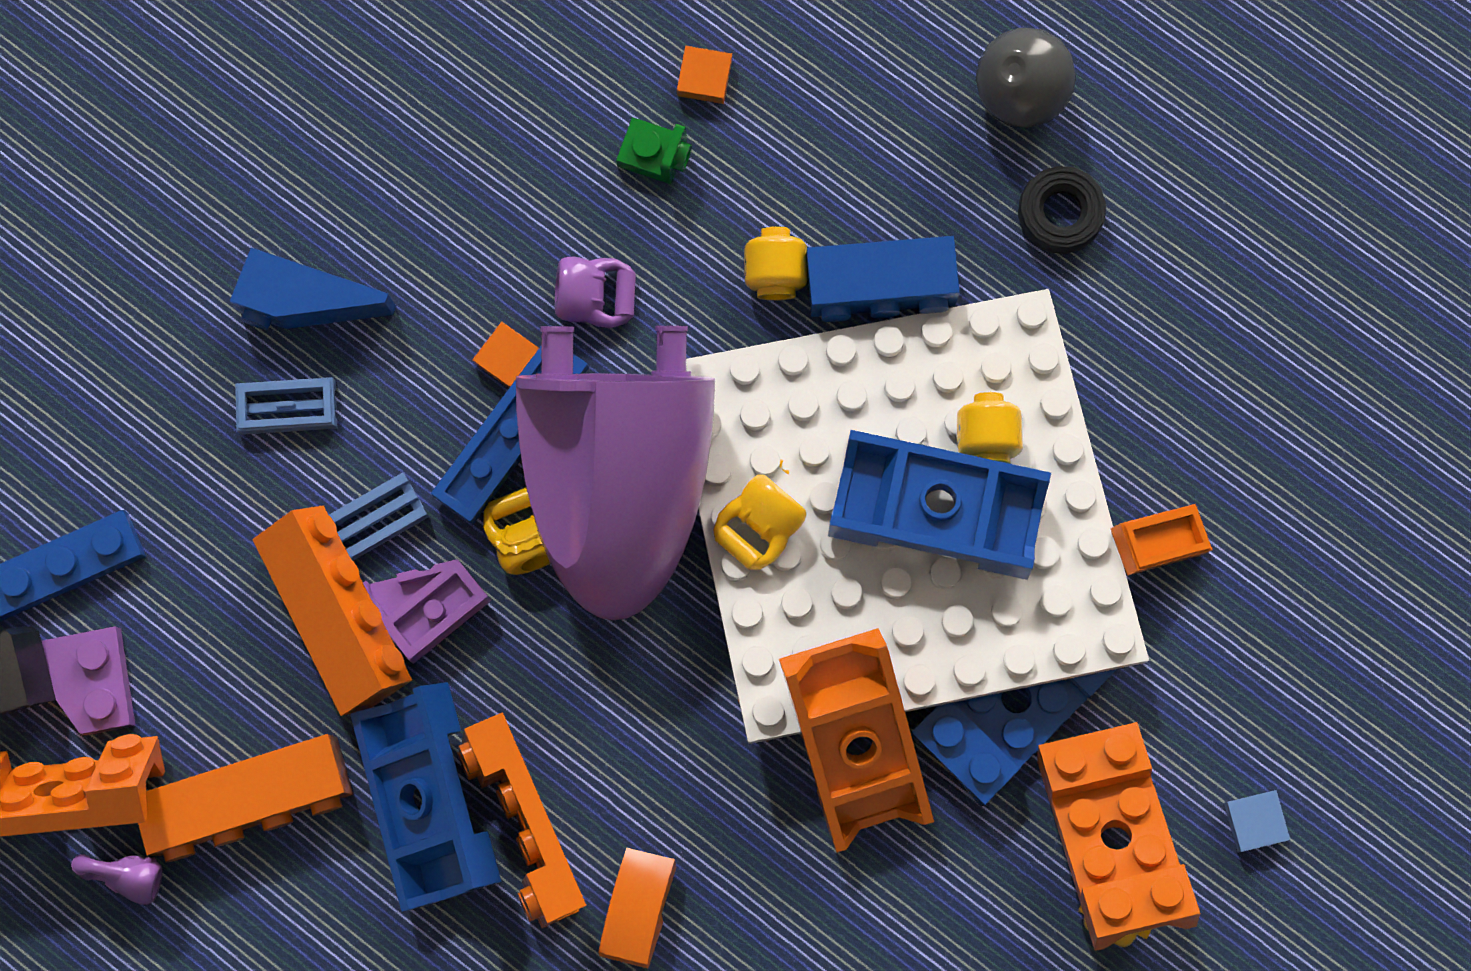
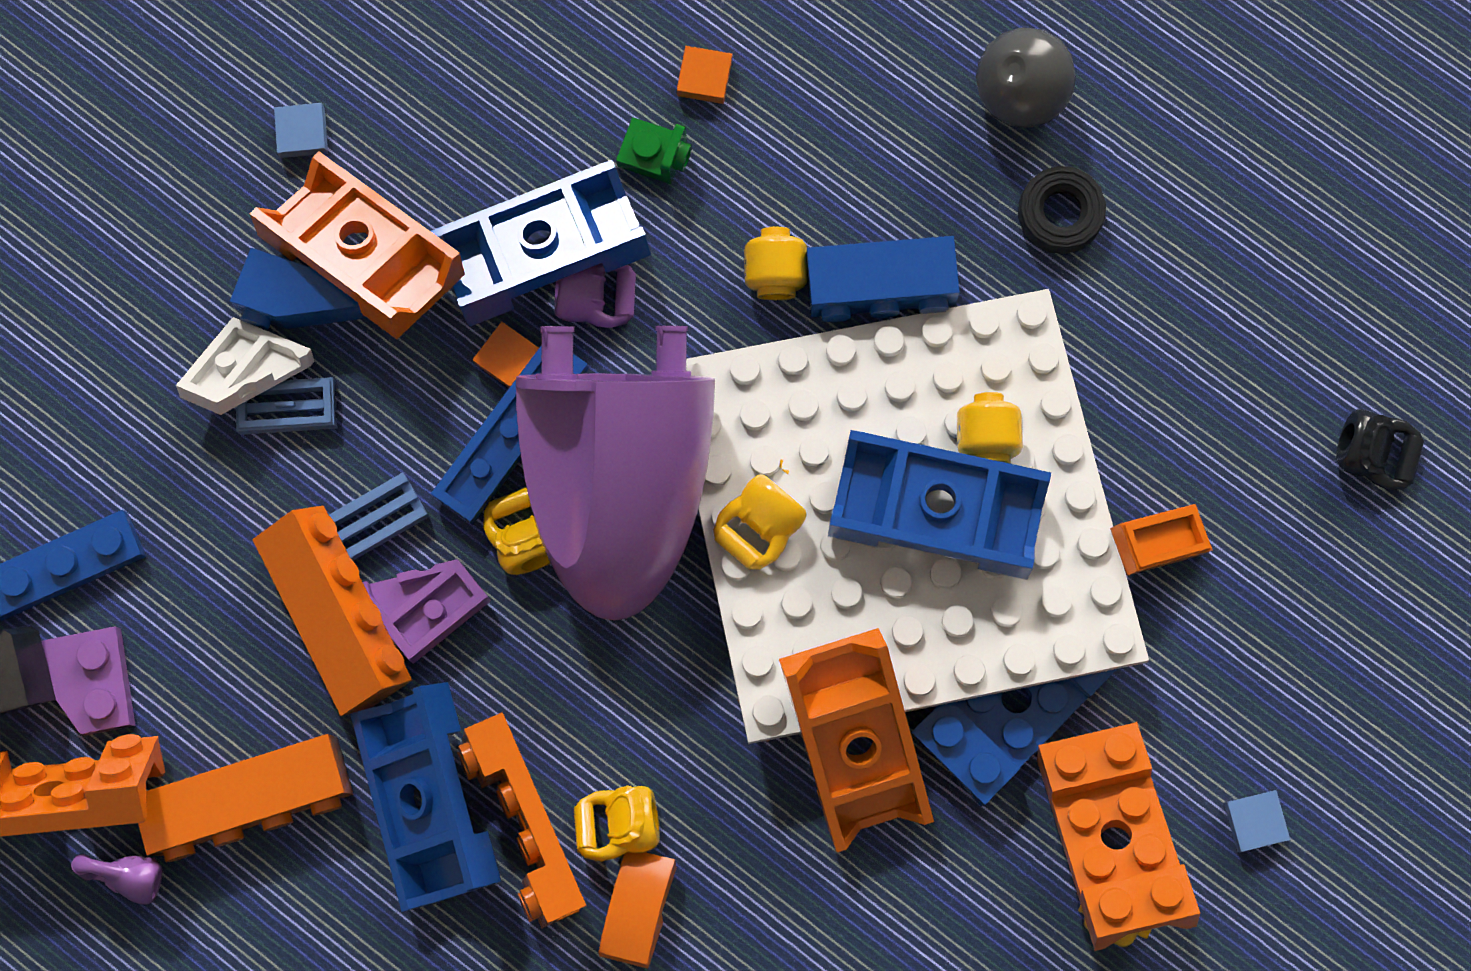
(241, 366): none -> white wing
(300, 130): none -> medium blue tile
(390, 274): none -> piece
(587, 227): none -> piece
(631, 822): none -> yellow piece
(1367, 445): none -> black piece

